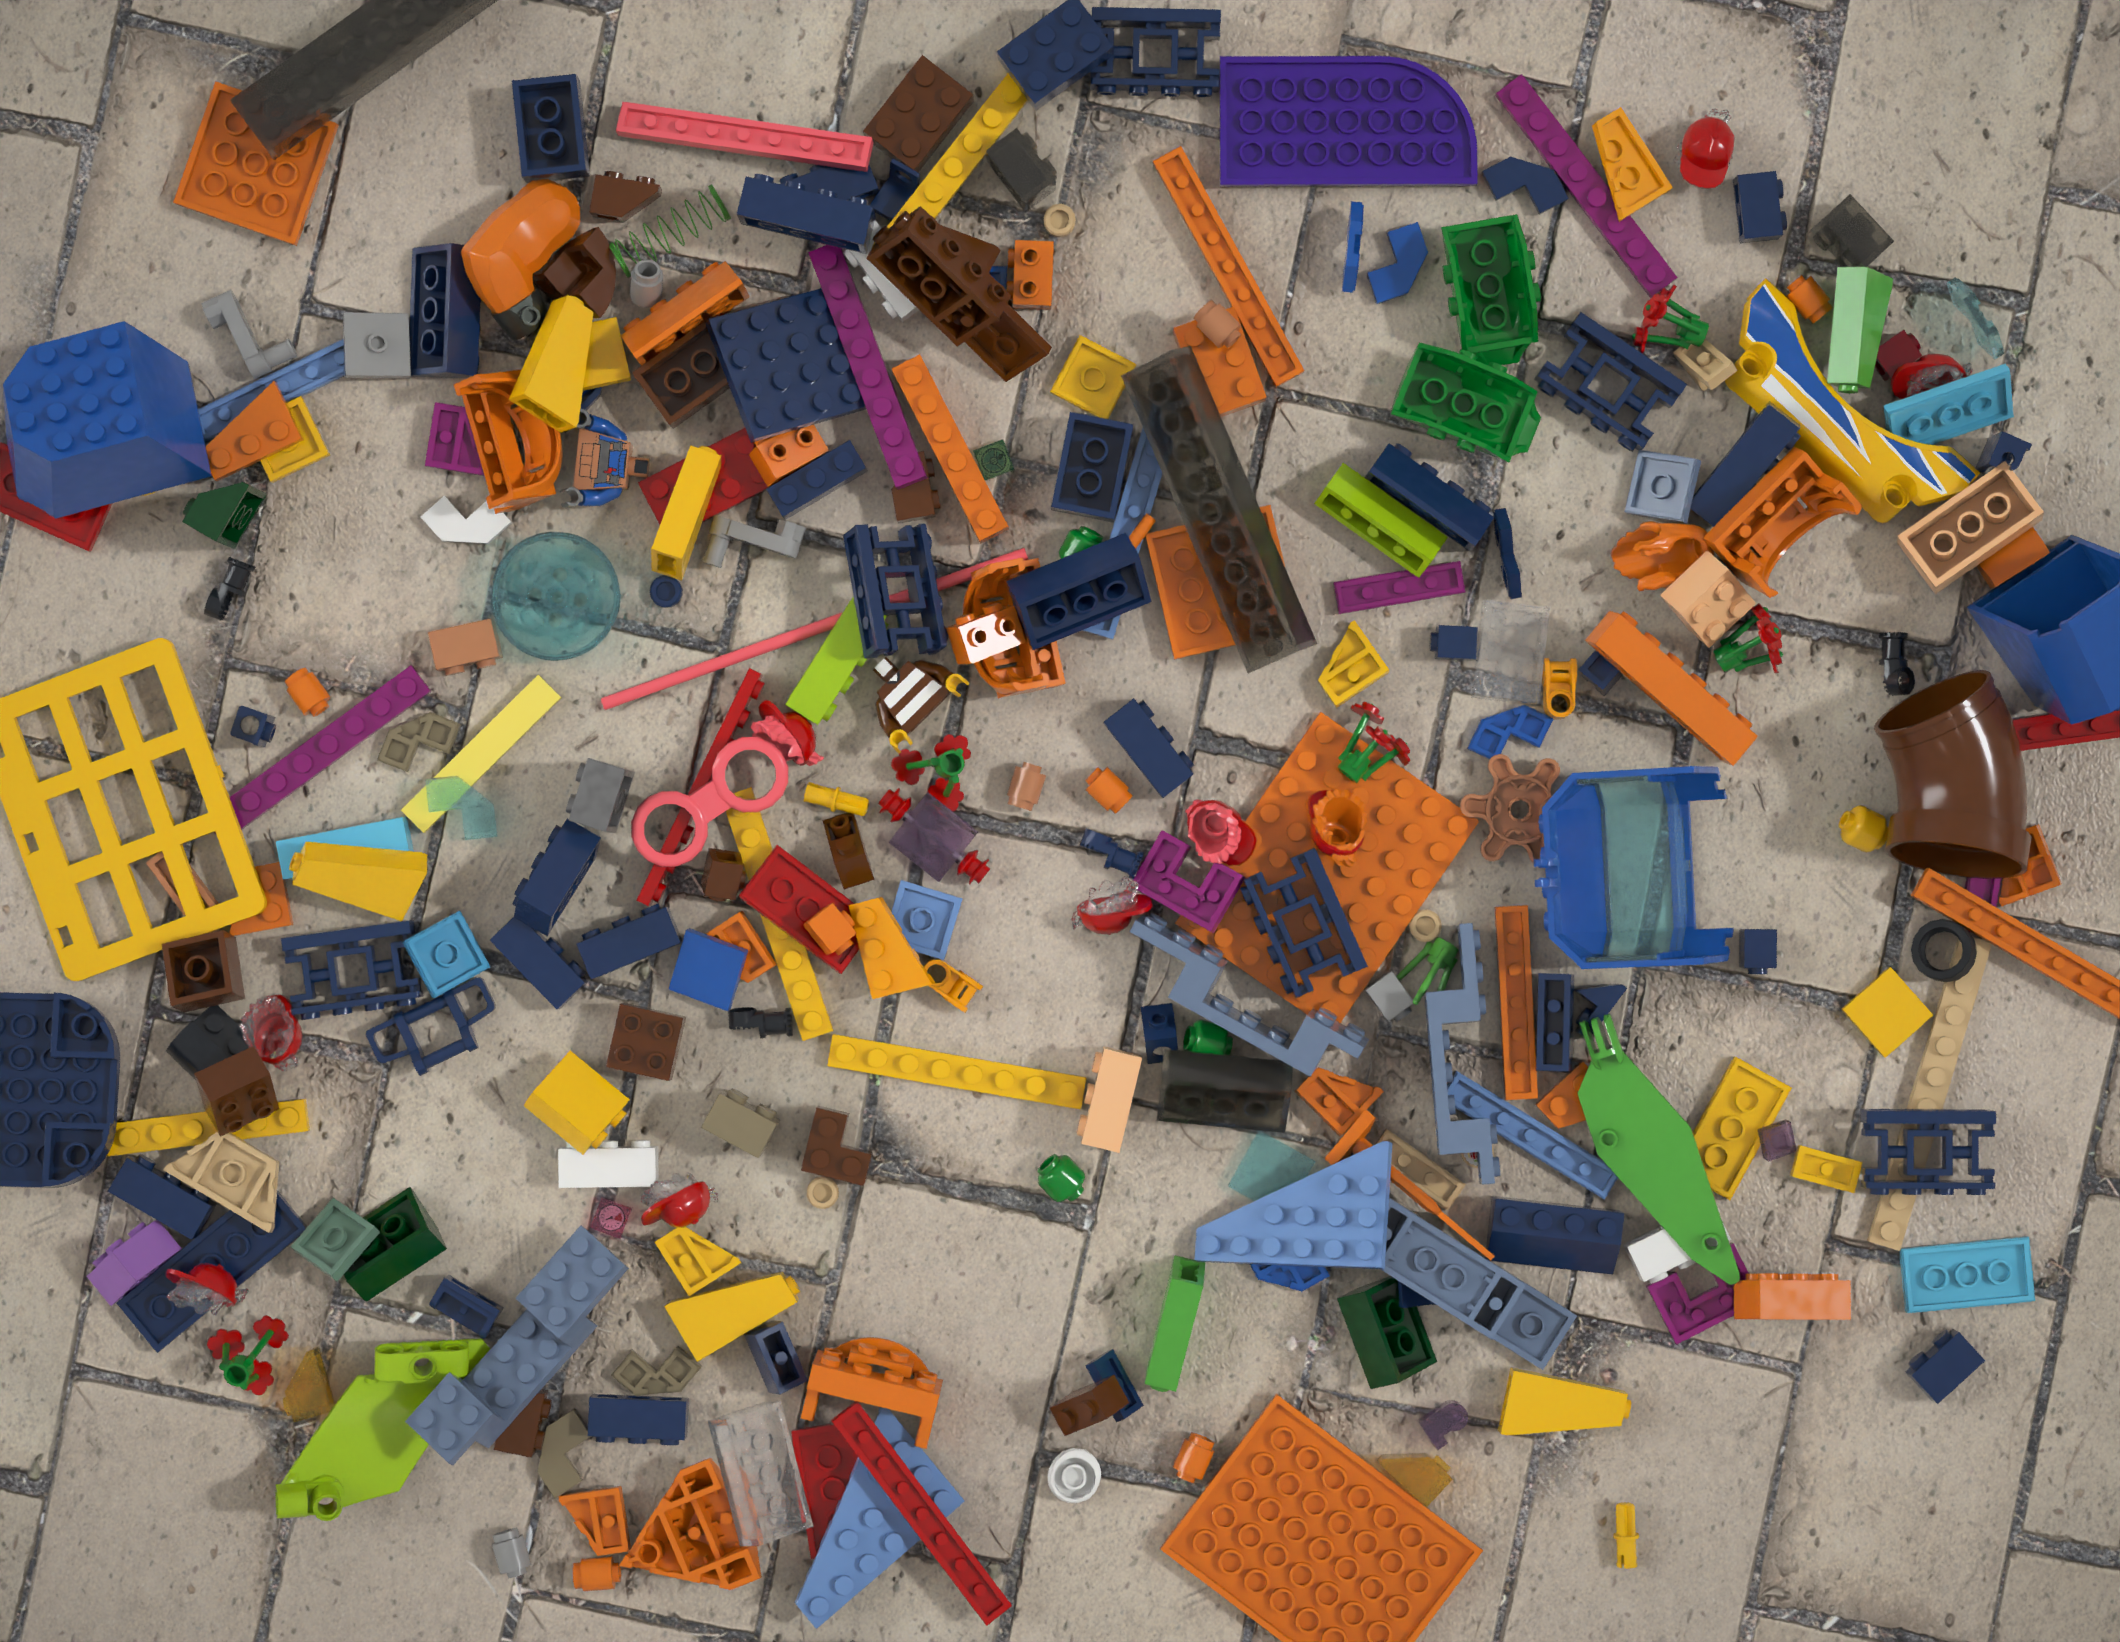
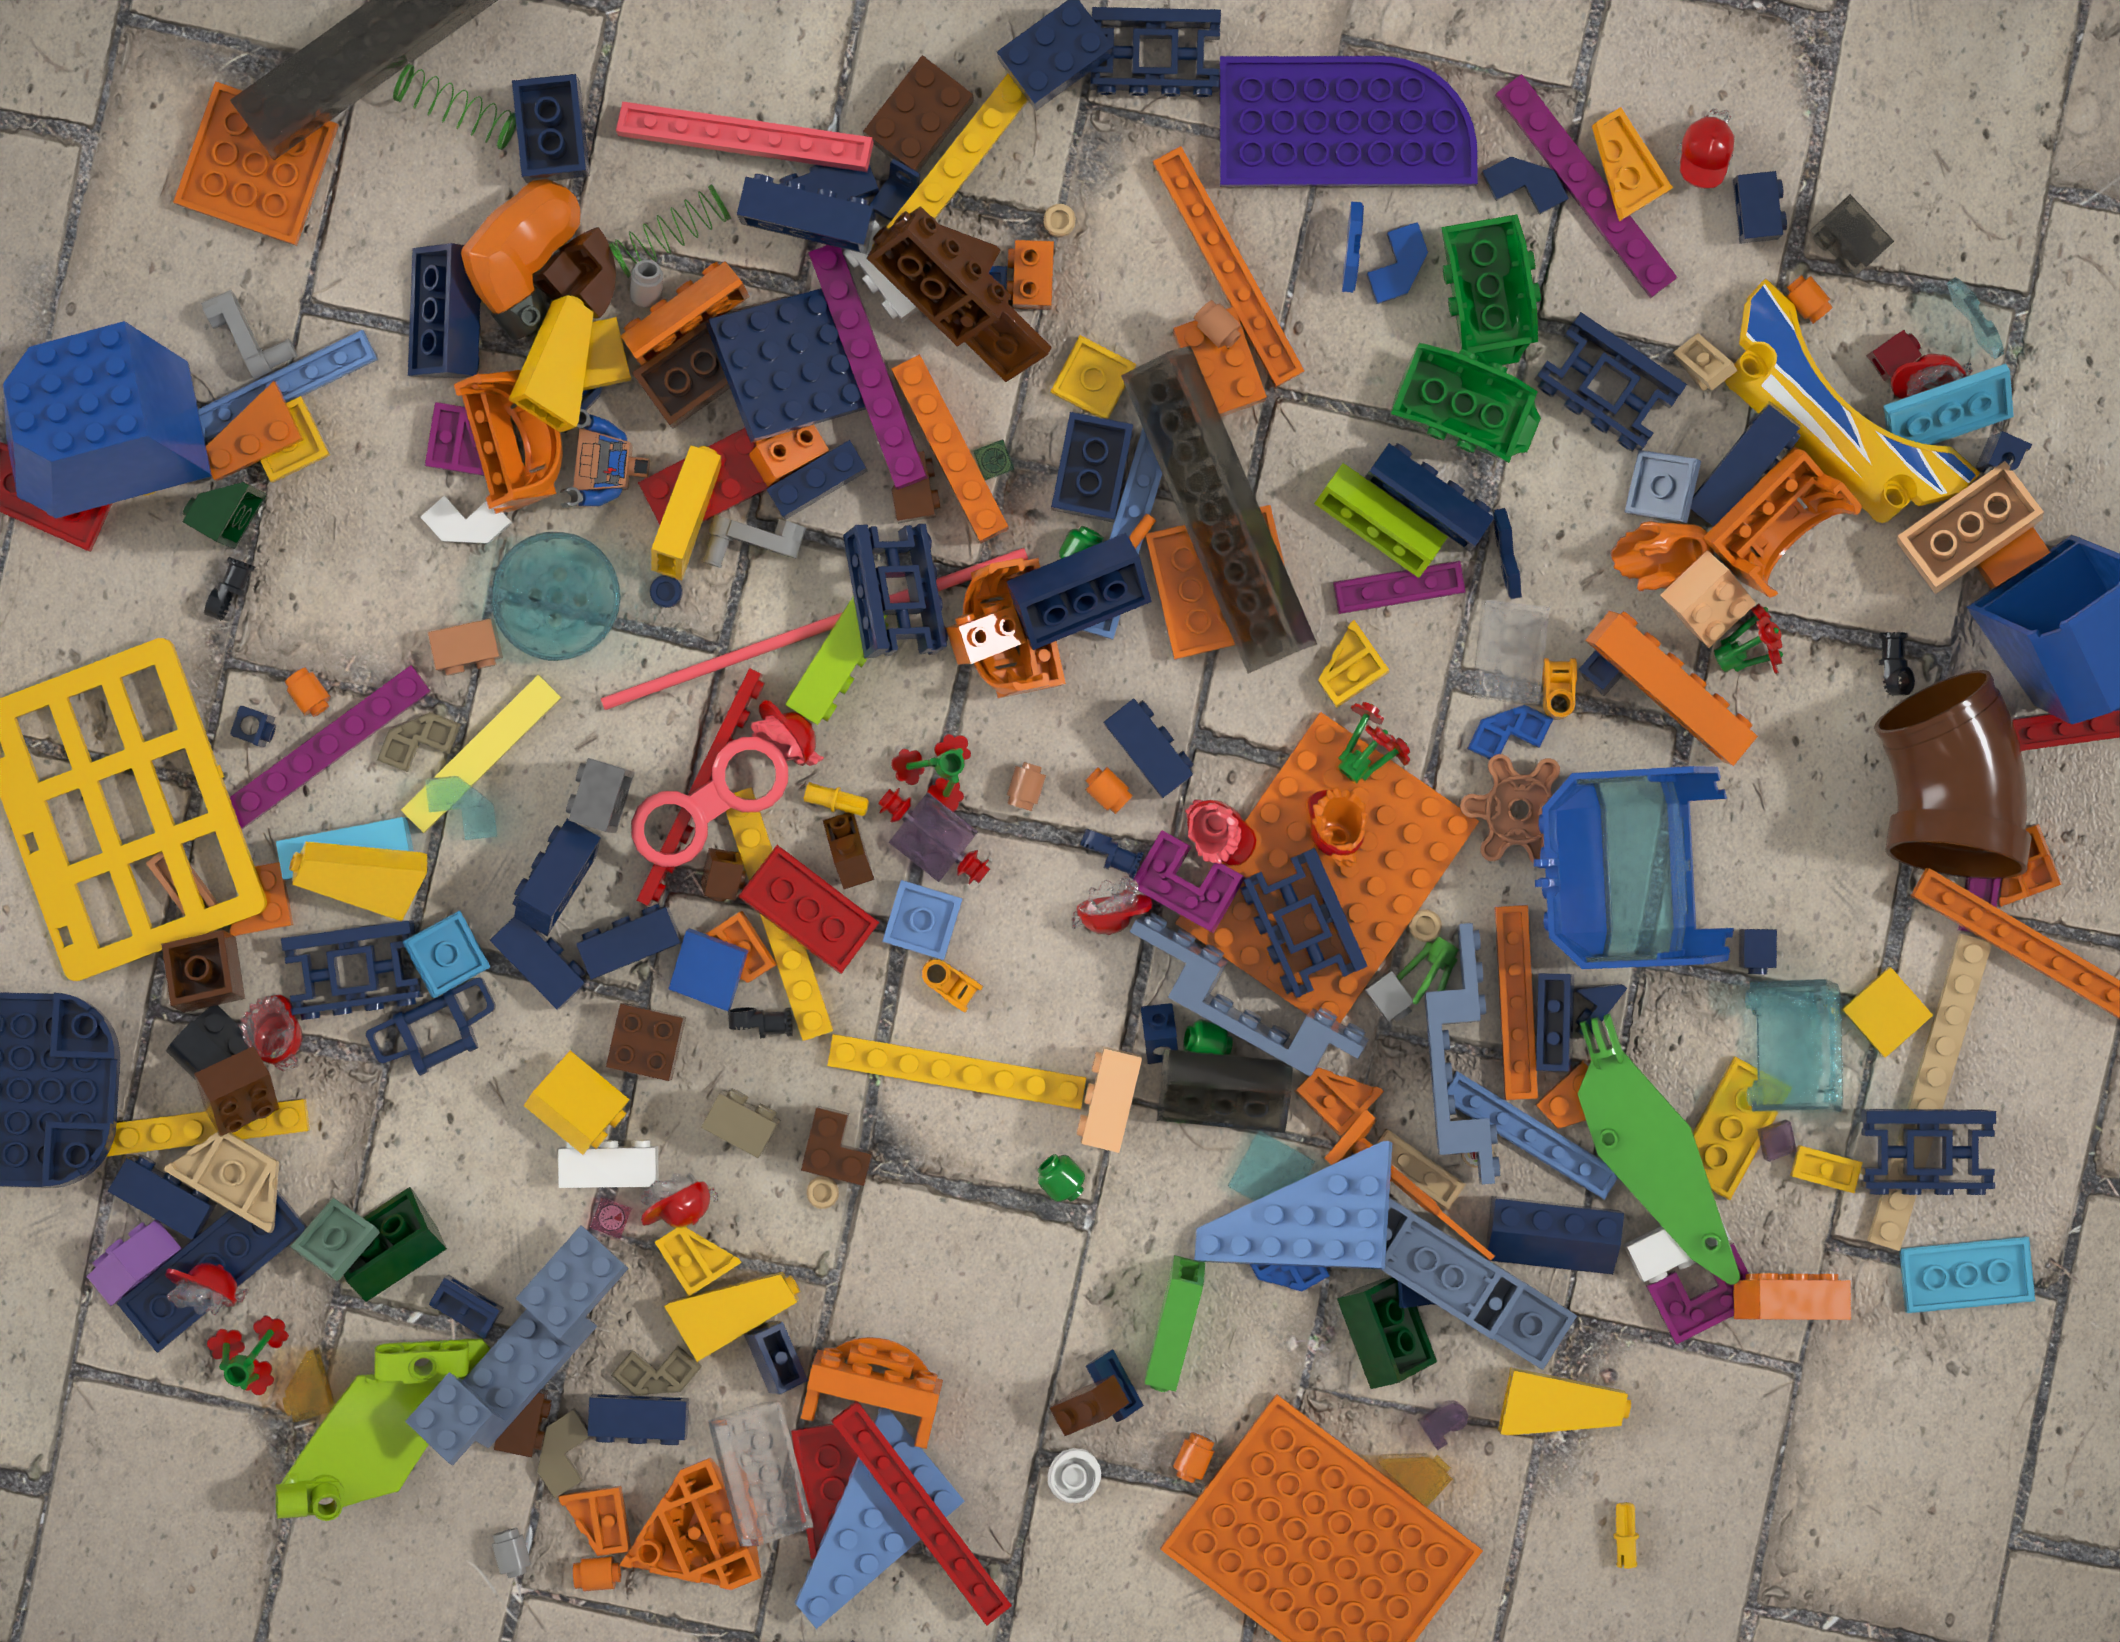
(376, 345): light grey plate -> none
(500, 145): none -> bright green piece
(621, 198): reddish brown slope -> none
(831, 929): orange brick -> none
(885, 952): light orange wing -> none
(911, 695): torso -> none
(1021, 169): clear smoke brick -> none
(1454, 642): dark blue brick -> none
(1689, 327): plant -> none
(1797, 1046): none -> clear light blue windscreen
(1857, 326): slope -> none
(1863, 828): yellow head -> none
(1919, 945): black tyre -> none
(1944, 1365): dark blue brick -> none

